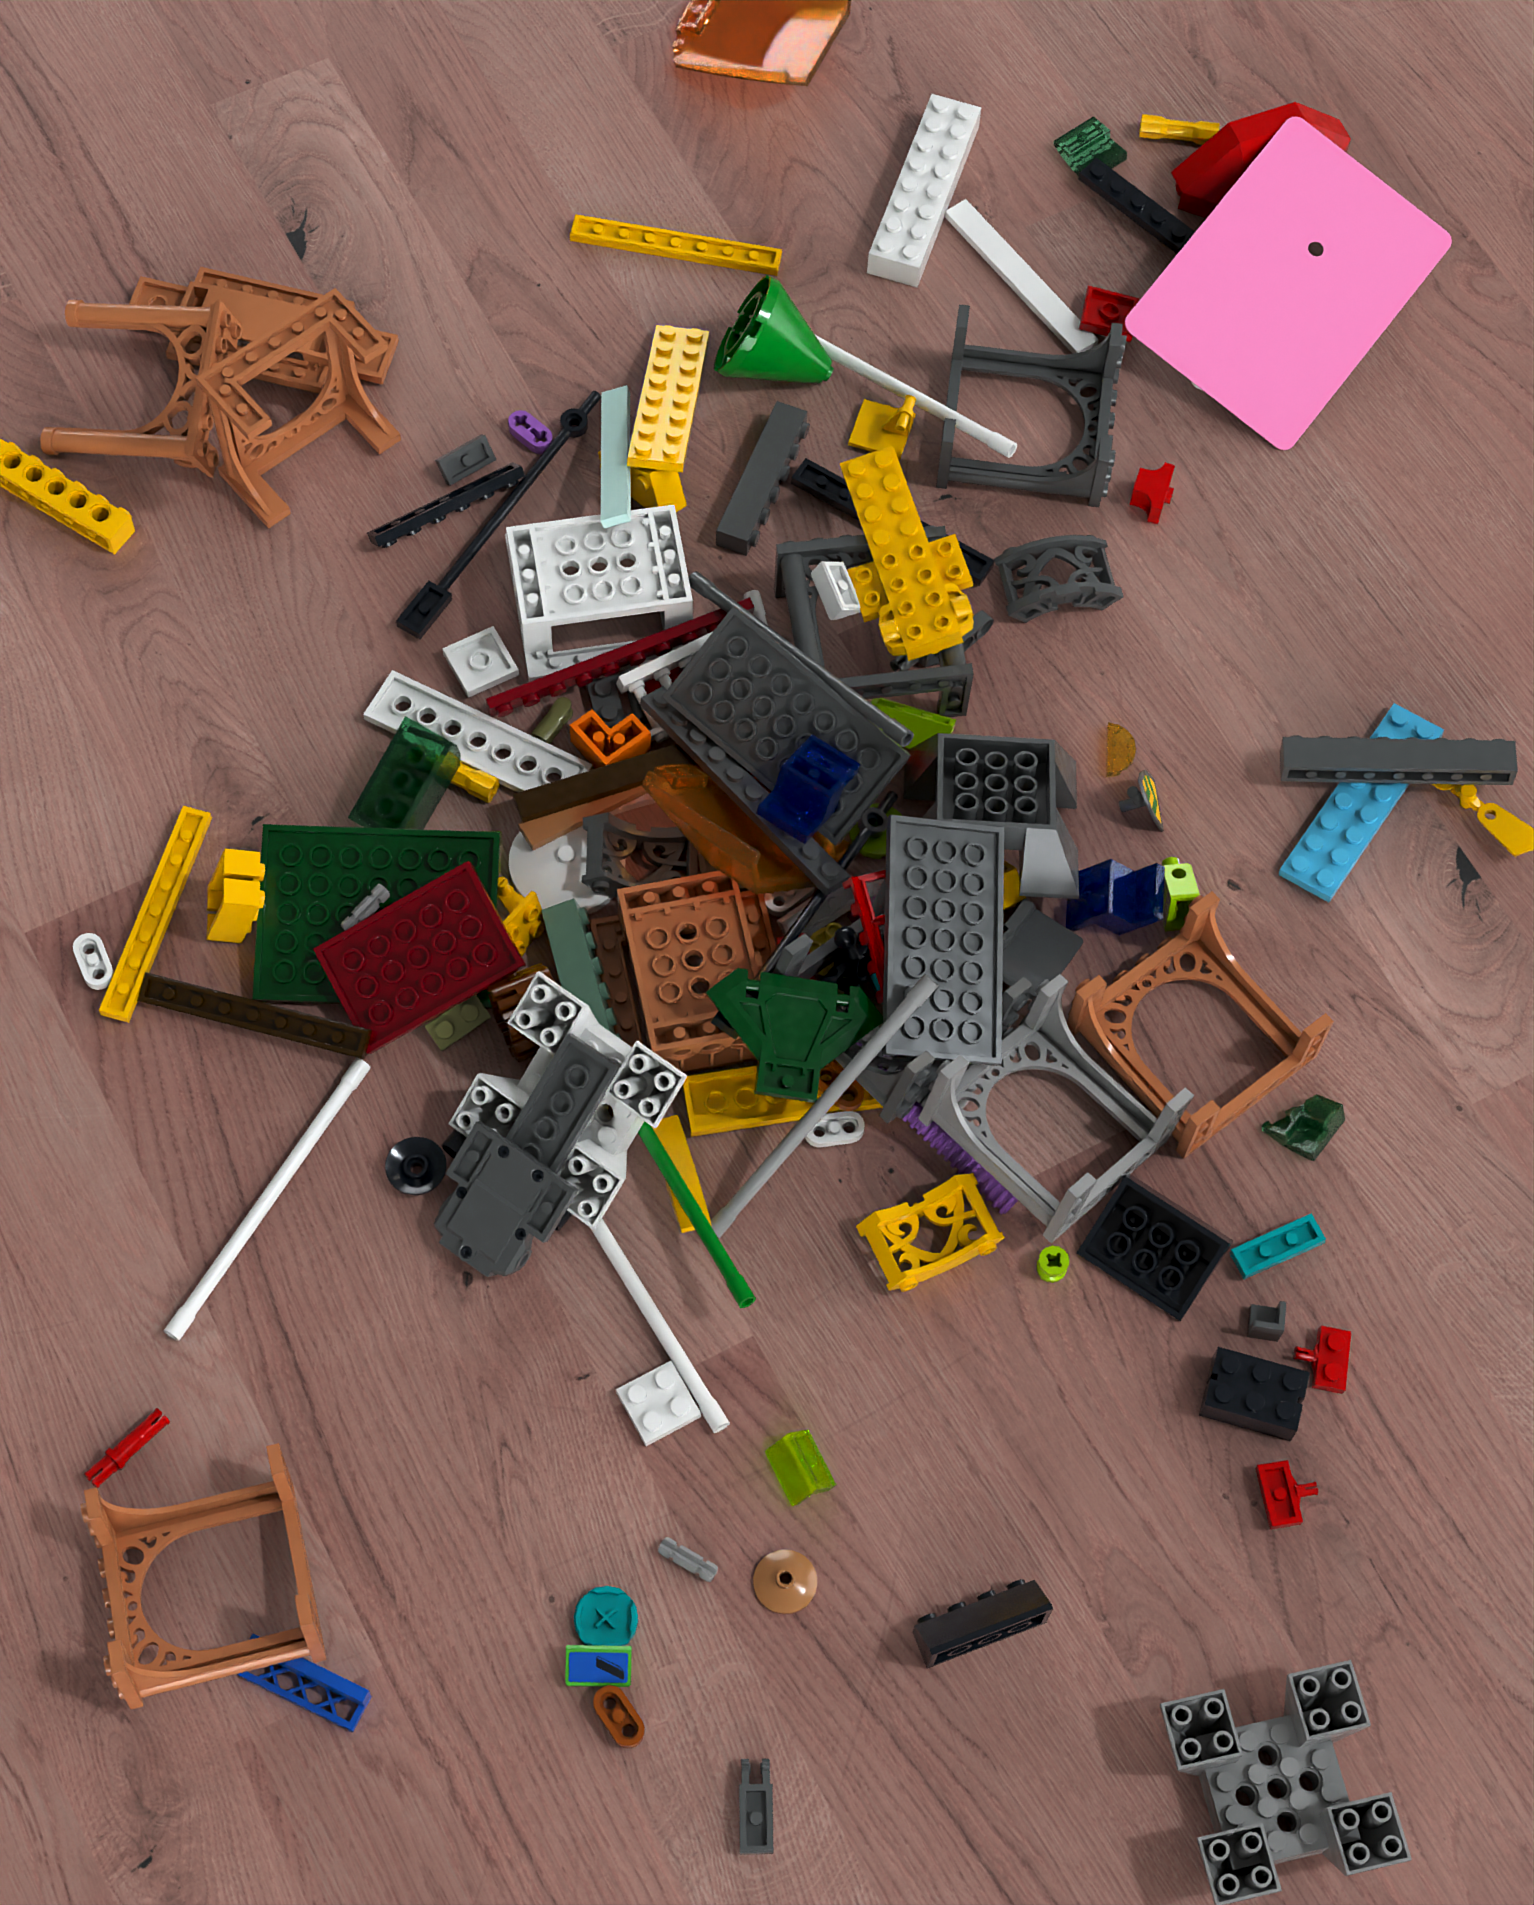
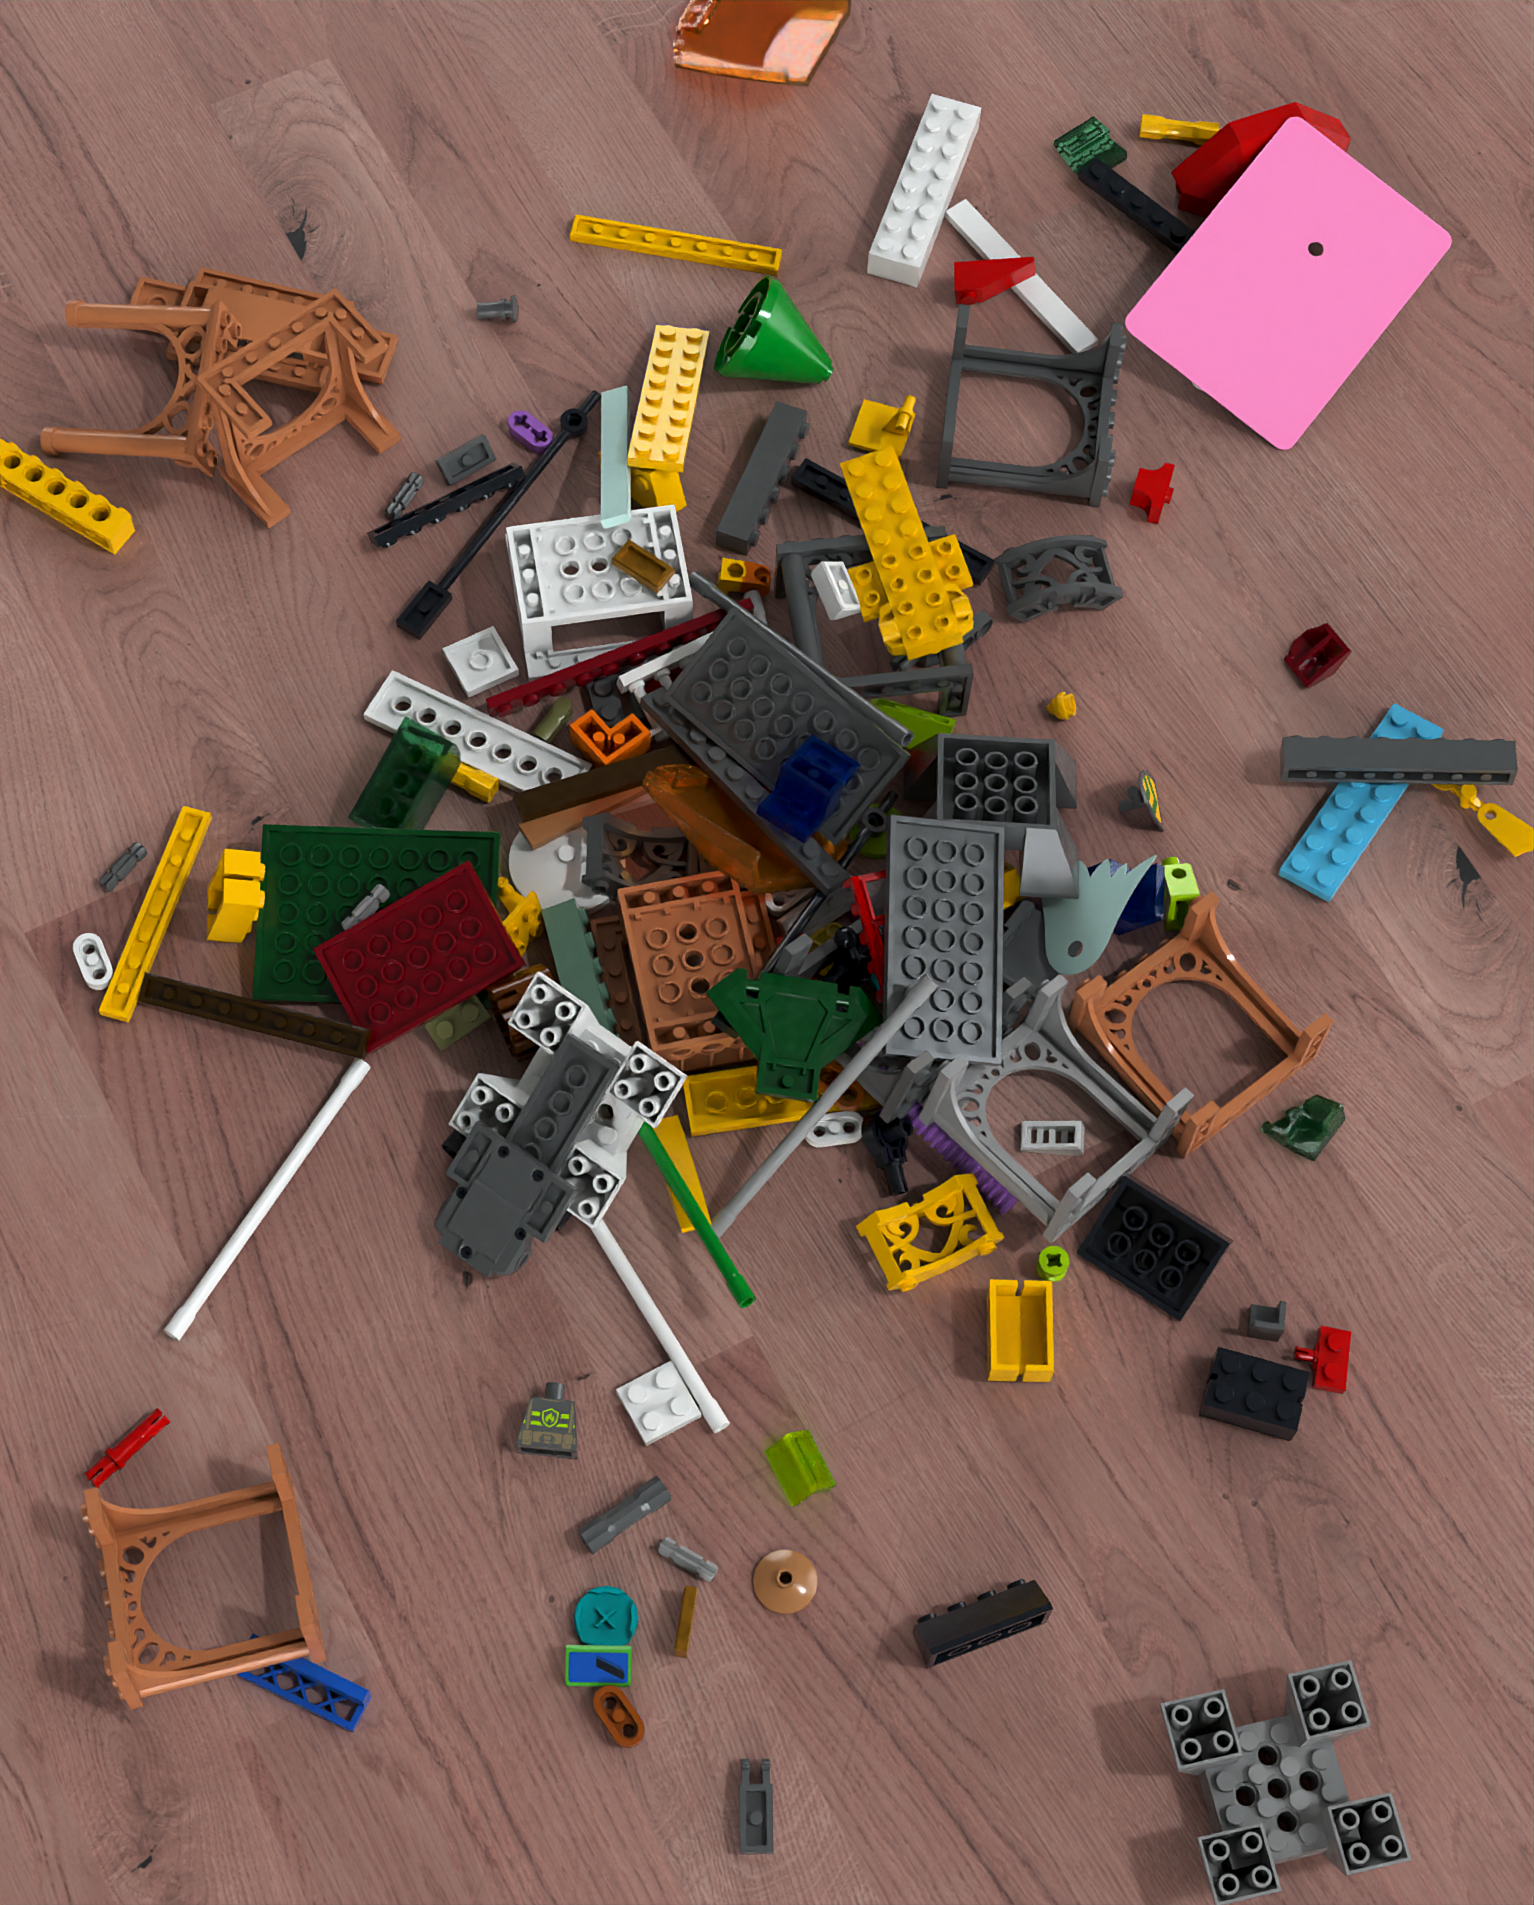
(122, 866): none -> dark grey axle
(404, 495): none -> dark grey axle
(412, 1153): black dish -> none
(501, 309): none -> dark grey pin
(549, 1425): none -> dark grey torso
(606, 1527): none -> dark grey axle
(643, 566): none -> pearl gold tile
(685, 1621): none -> pearl gold tile
(743, 577): none -> leg
(888, 1147): none -> black pin
(987, 278): none -> red slope
(992, 439): white piece -> none
(1020, 1331): none -> yellow piece
(1052, 1147): none -> white slope
(1062, 706): none -> yellow plate
(1089, 917): none -> light aqua piece
(1104, 308): red plate -> none
(1120, 749): clear yellow tile -> none
(1277, 1246): teal plate -> none
(1282, 1494): red plate -> none
(1317, 654): none -> dark red slope

